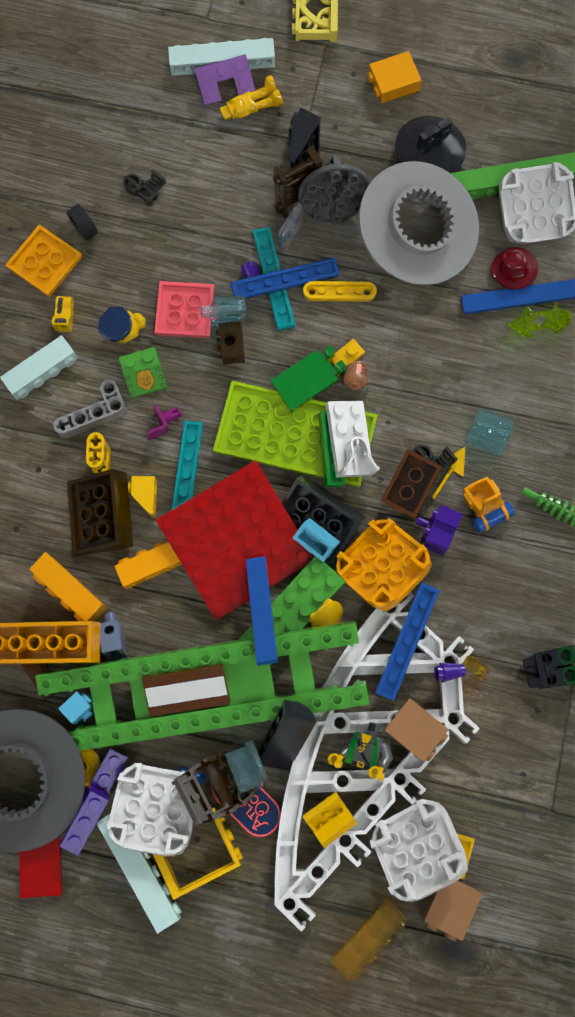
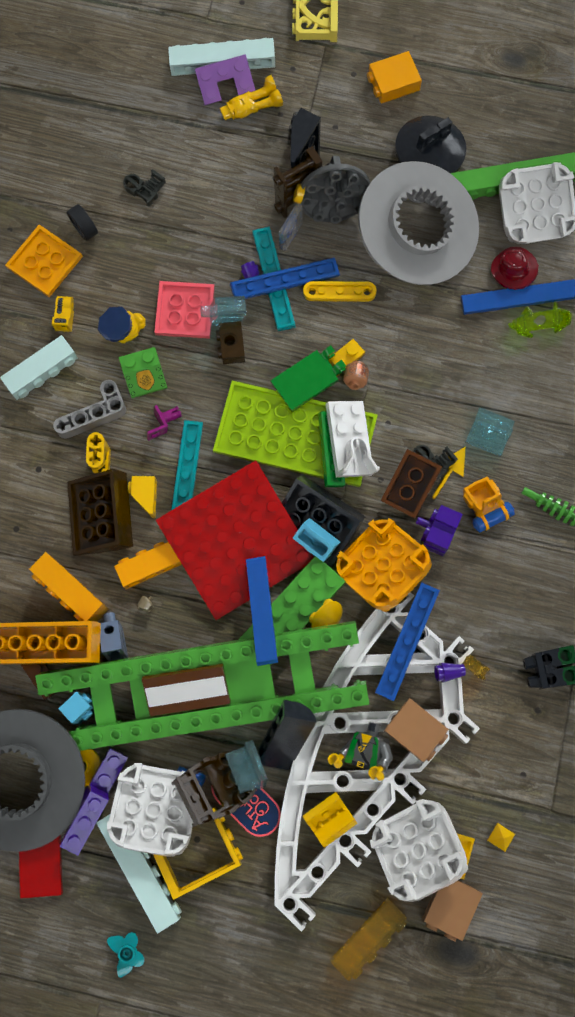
(126, 952): none -> teal animal
(145, 604): none -> dark tan piece
(298, 194): none -> yellow tile
(501, 837): none -> yellow slope

